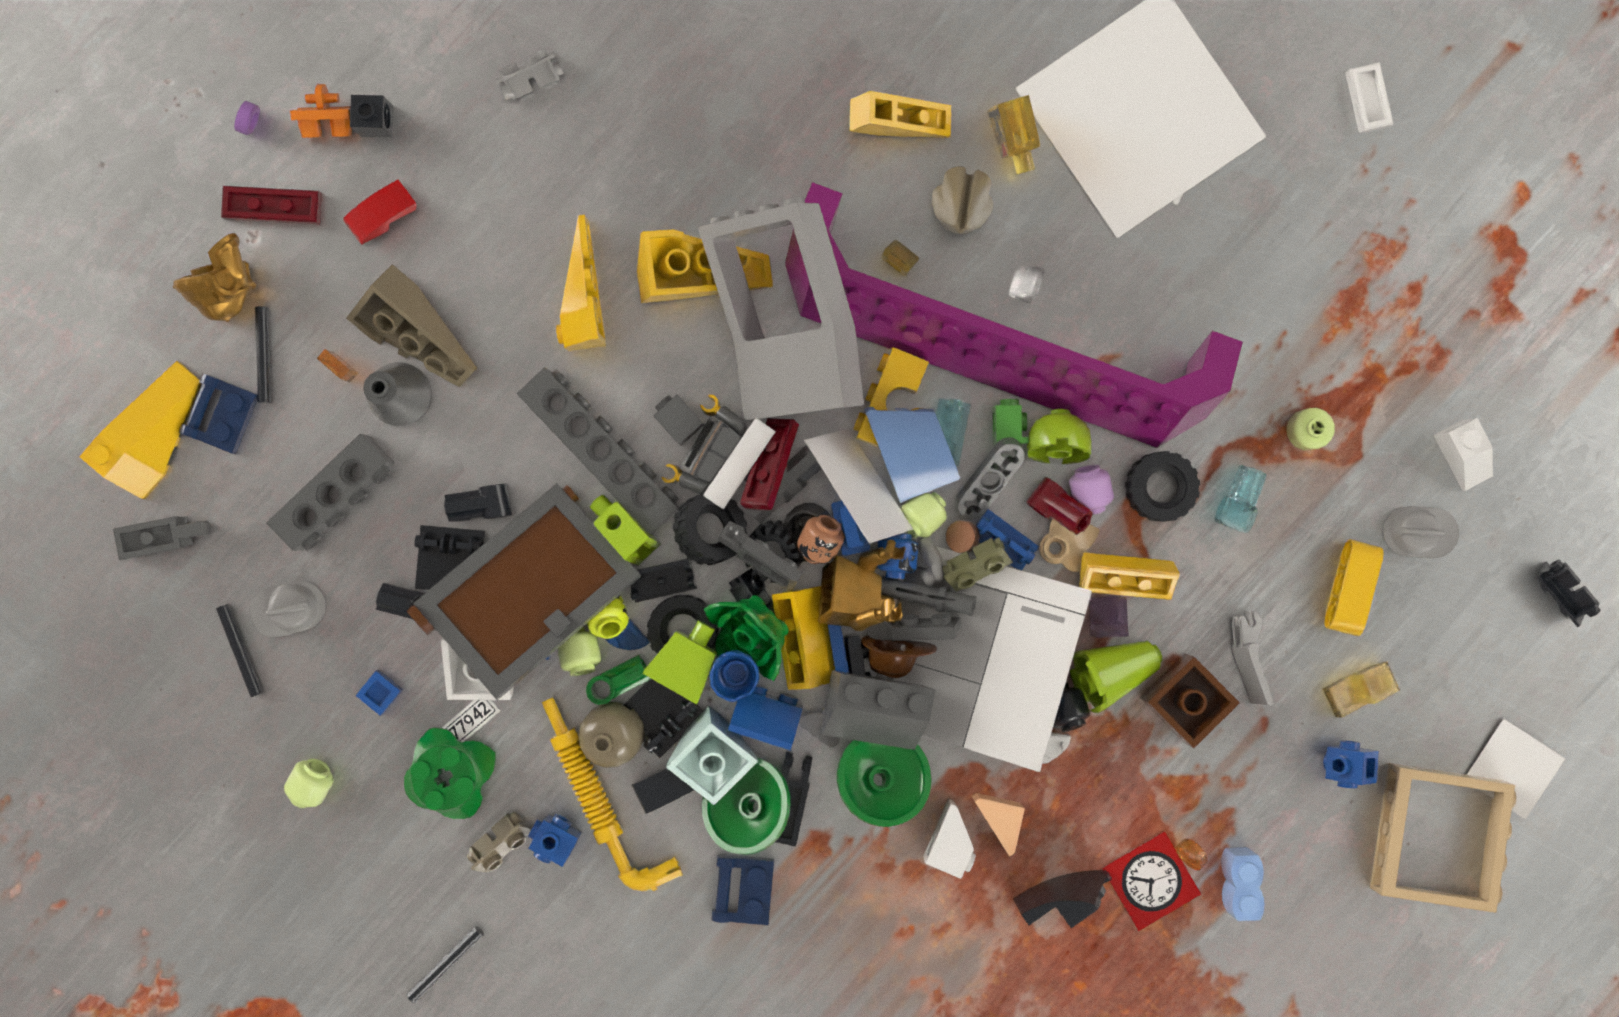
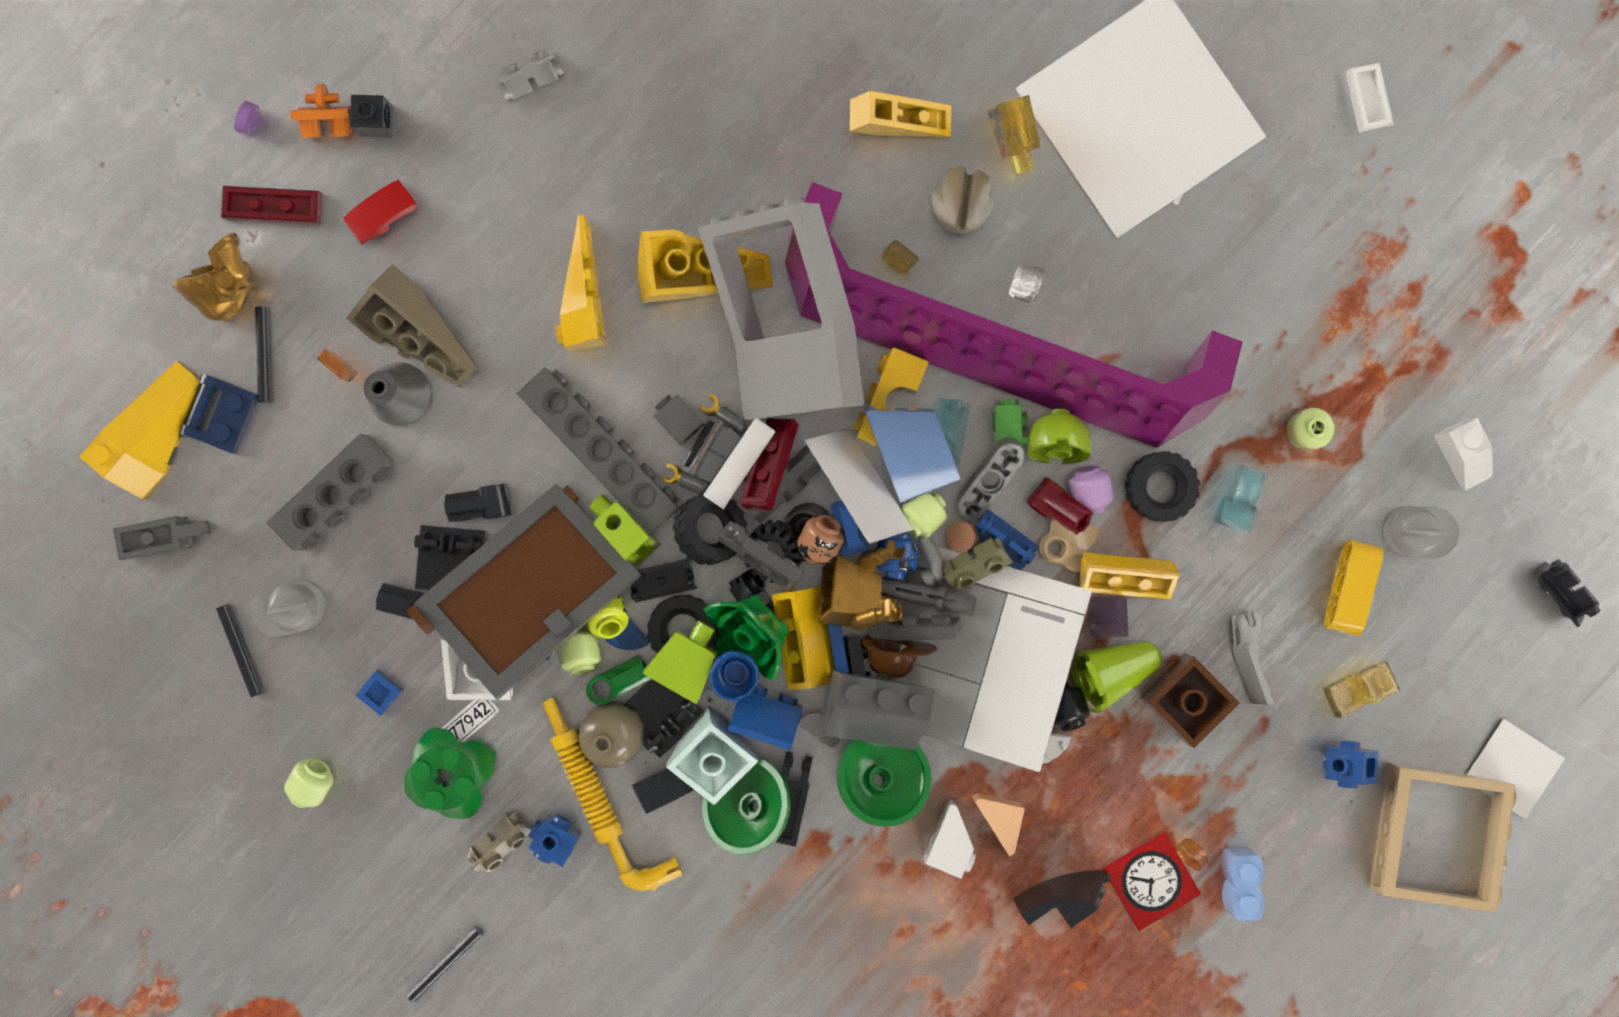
(753, 892): dark blue plate -> none

